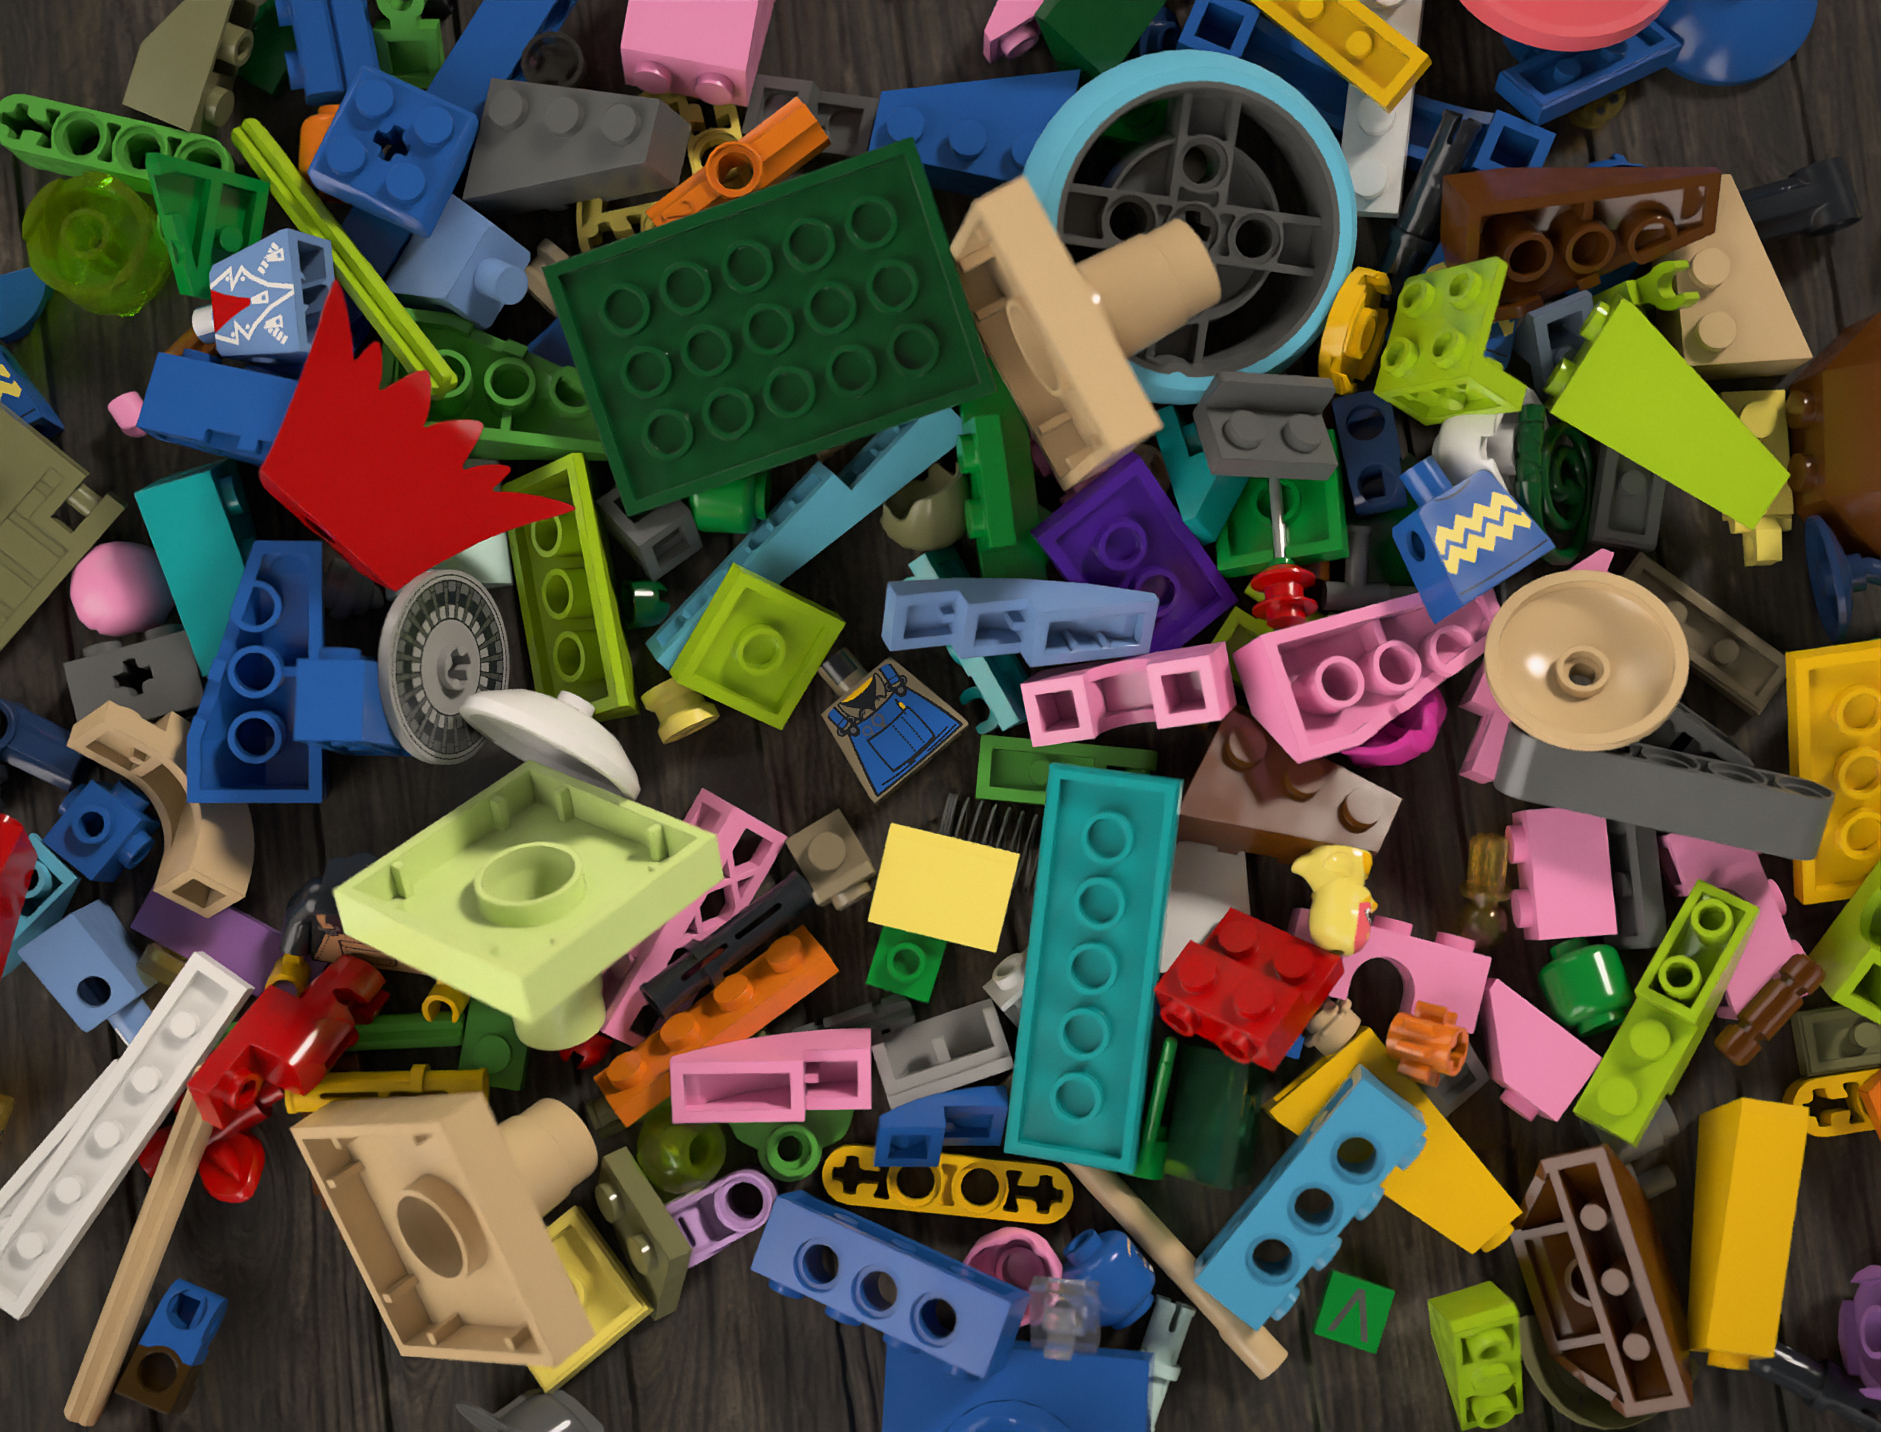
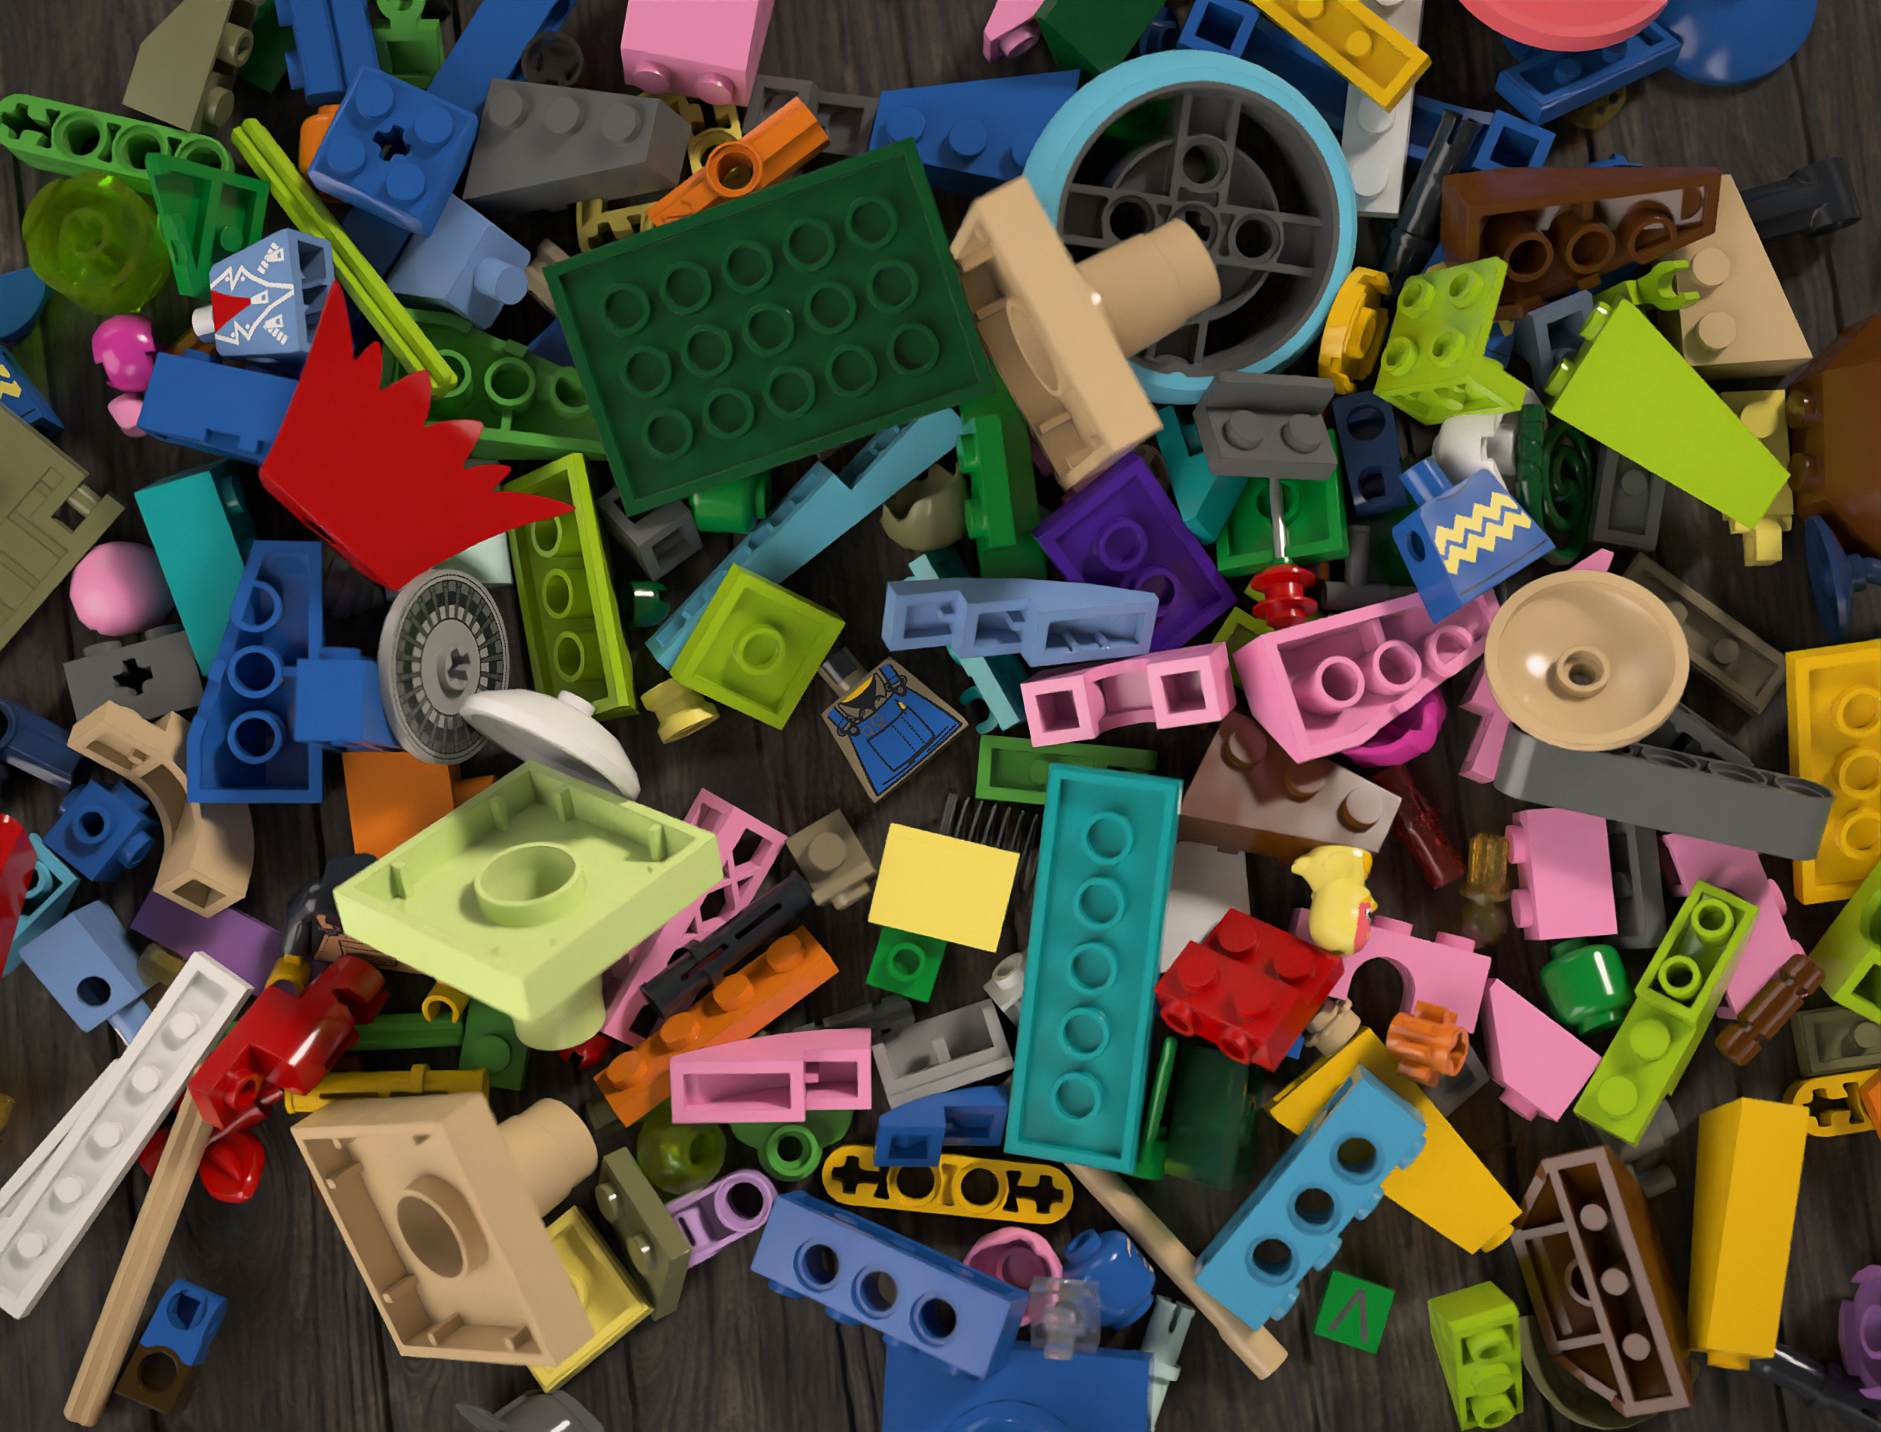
(128, 350): none -> dark pink piece
(400, 796): none -> orange torso
(1420, 828): none -> clear red pin

